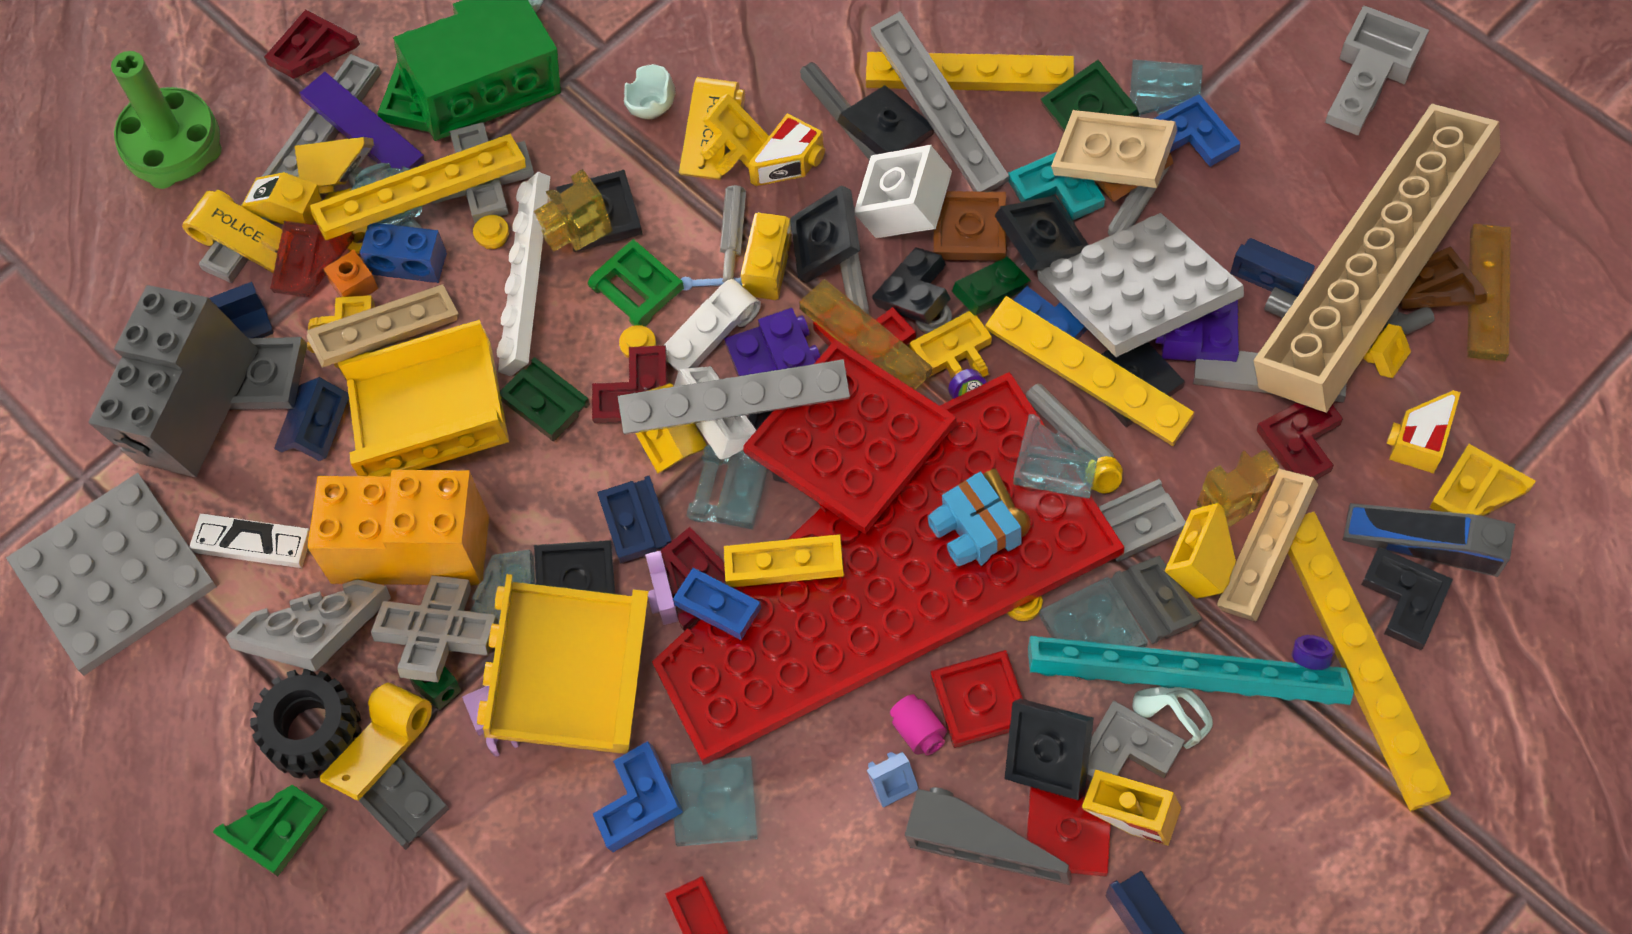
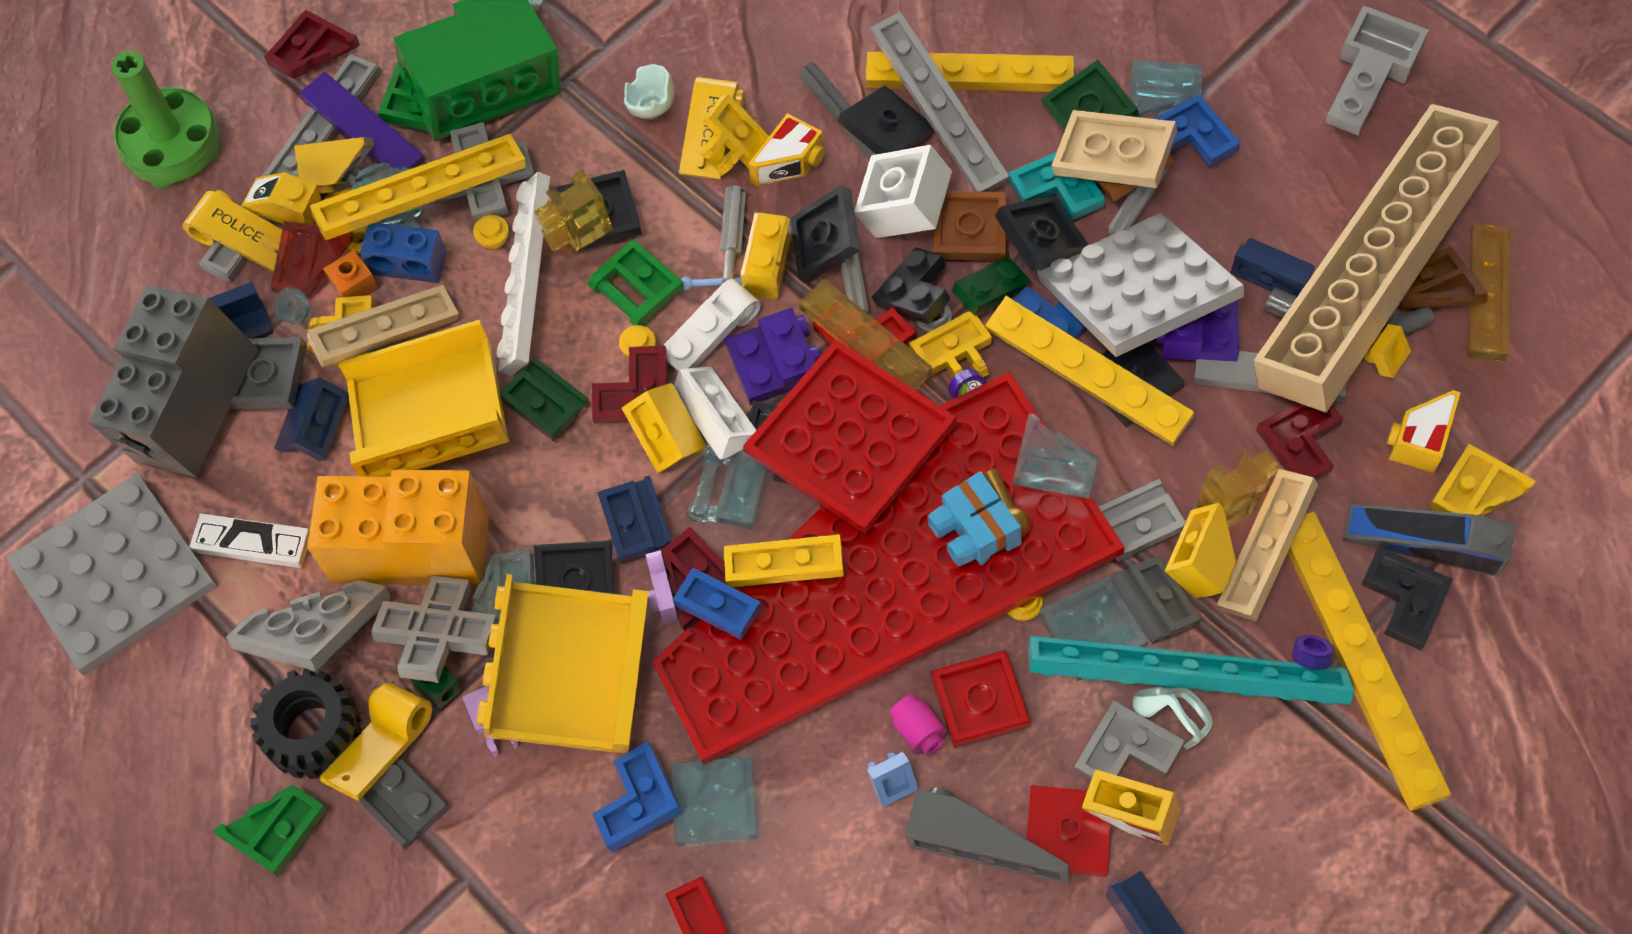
(284, 305): none -> clear light blue plate
(733, 397): light grey plate -> none
(1049, 748): black tile -> none
(1065, 421): light grey axle -> none
(1108, 475): yellow plate -> none

